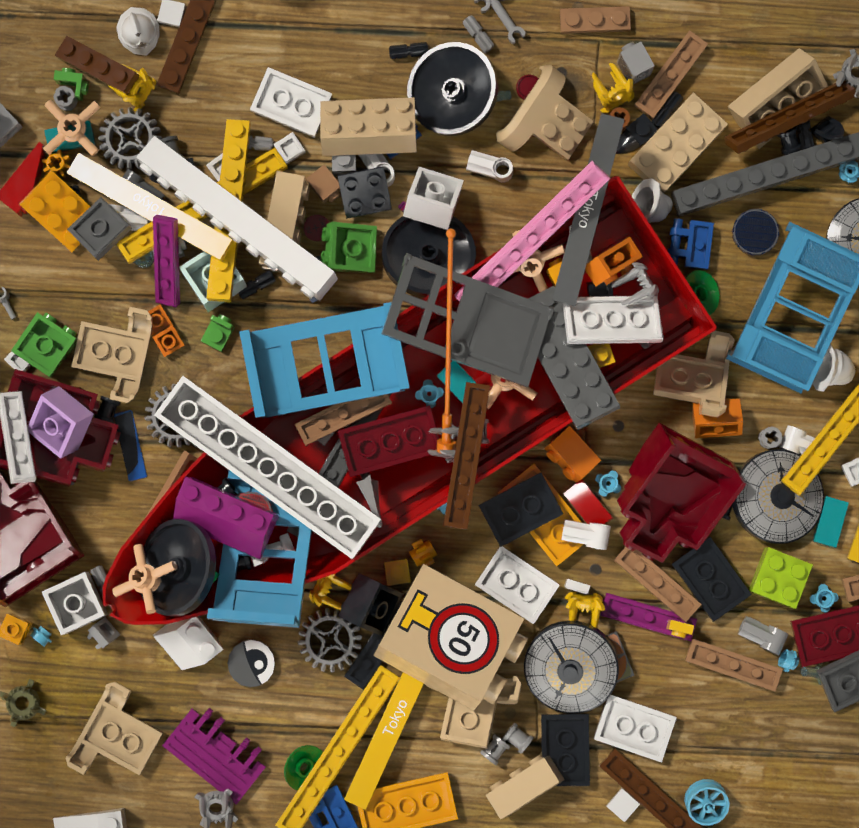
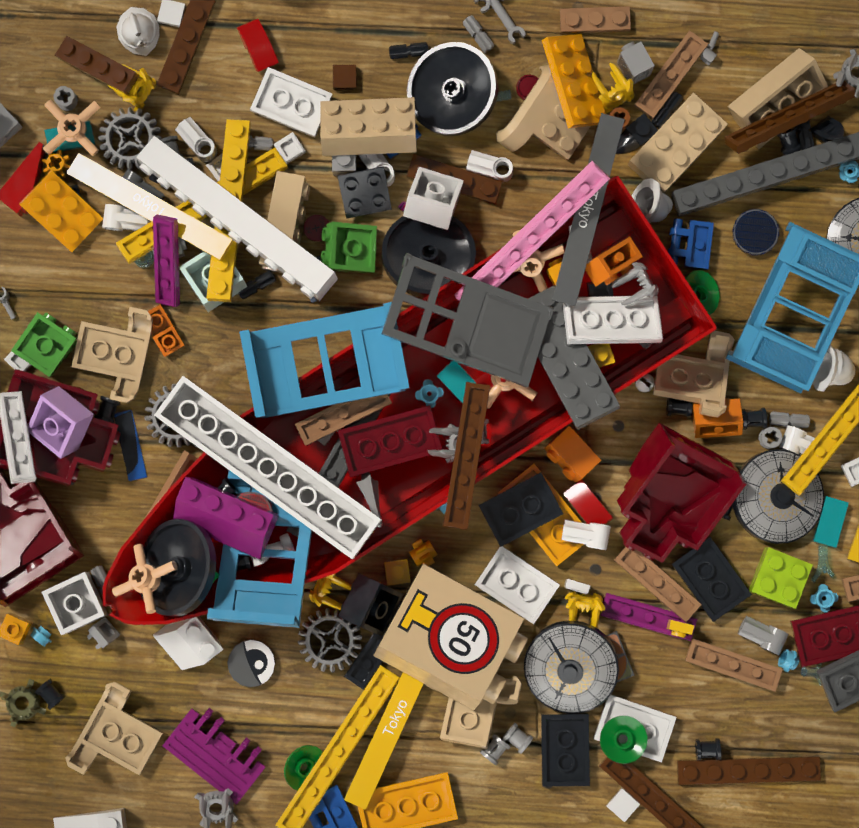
(50, 694): none -> black bush
(71, 78): bright green bracket -> none
(99, 228): dark grey tile -> none
(195, 139): none -> white piece
(218, 332): bright green bracket -> none
(257, 44): none -> red slope
(324, 184): medium nougat brick -> none
(344, 76): none -> reddish brown tile
(446, 441): orange piece -> none
(473, 186): none -> reddish brown plate
(524, 786): tan brick -> none
(574, 80): none -> light orange plate
(612, 478): medium azure plate -> none
(627, 751): none -> green dish
(643, 387): none -> white hinge
(678, 407): none -> black bush
(706, 802): medium azure wheel -> none
(708, 55): none -> light grey hand
(708, 749): none -> black bush
(748, 770): none -> reddish brown plate
(754, 418): none -> black bush
(785, 419): none -> light grey piece
(823, 564): none -> clear light blue bar

